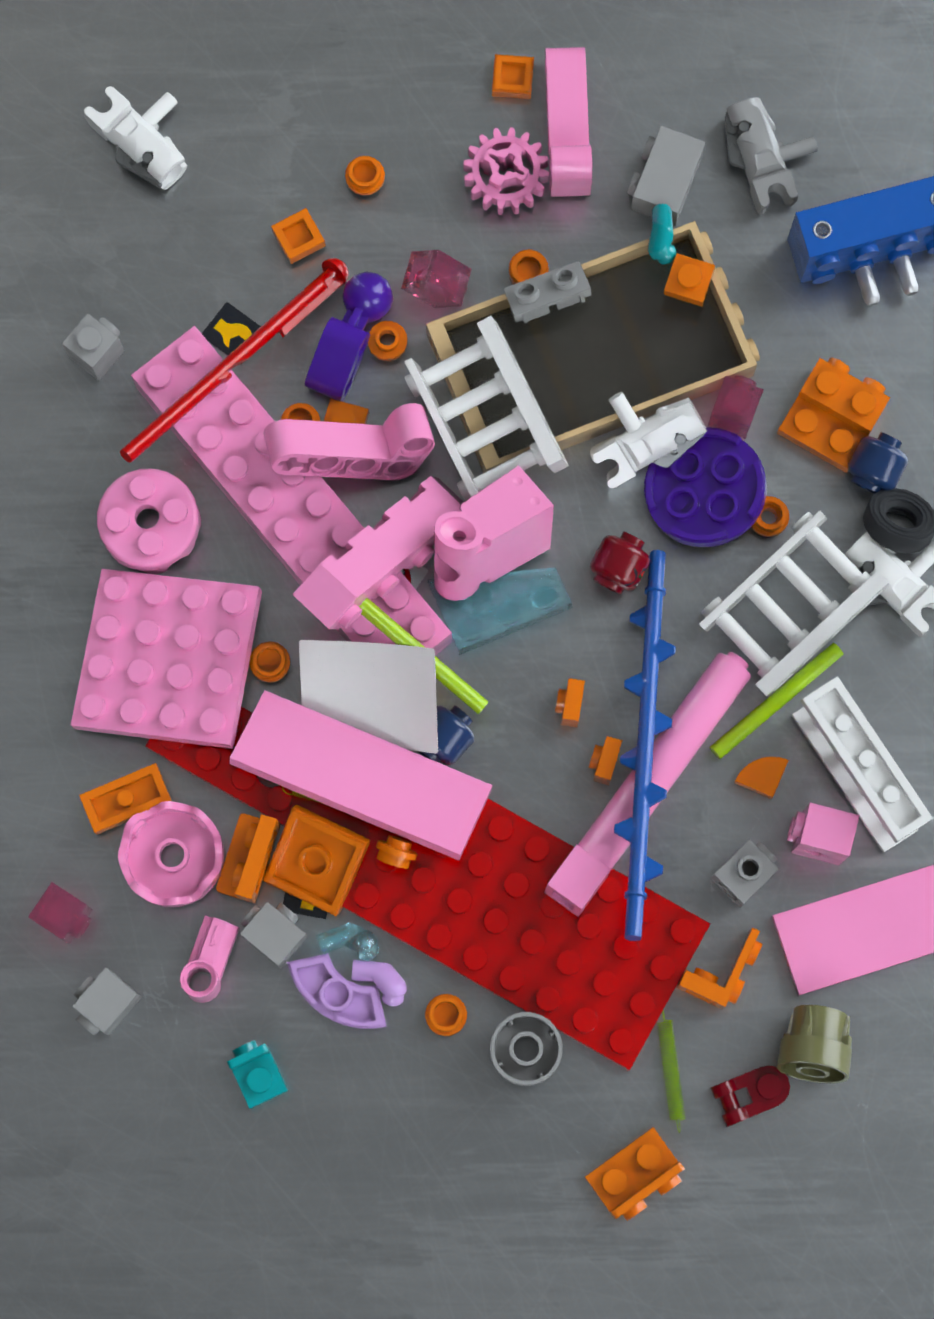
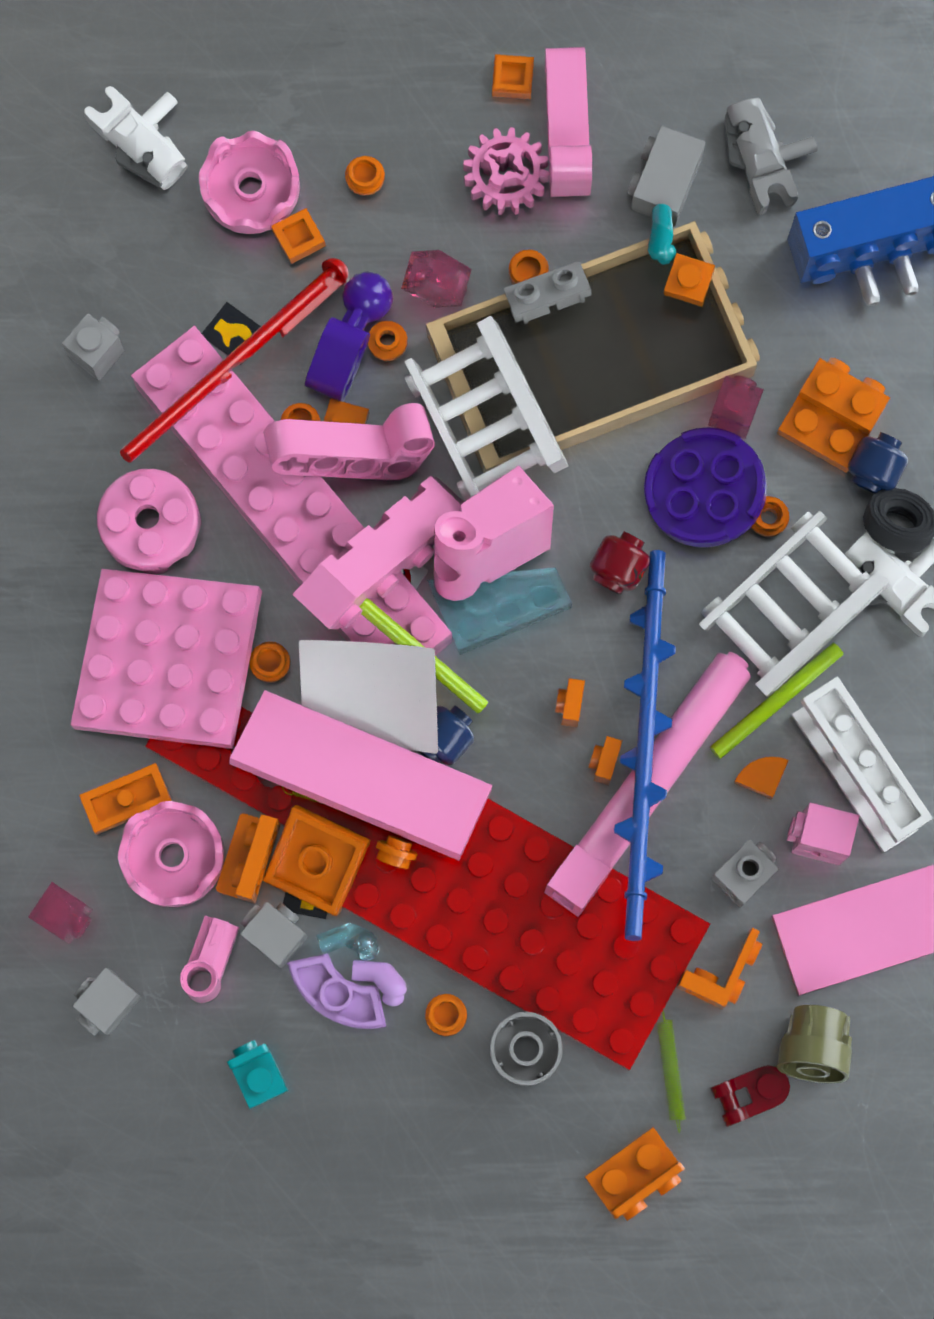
(244, 157): none -> bright pink plate
(648, 441): white piece -> none

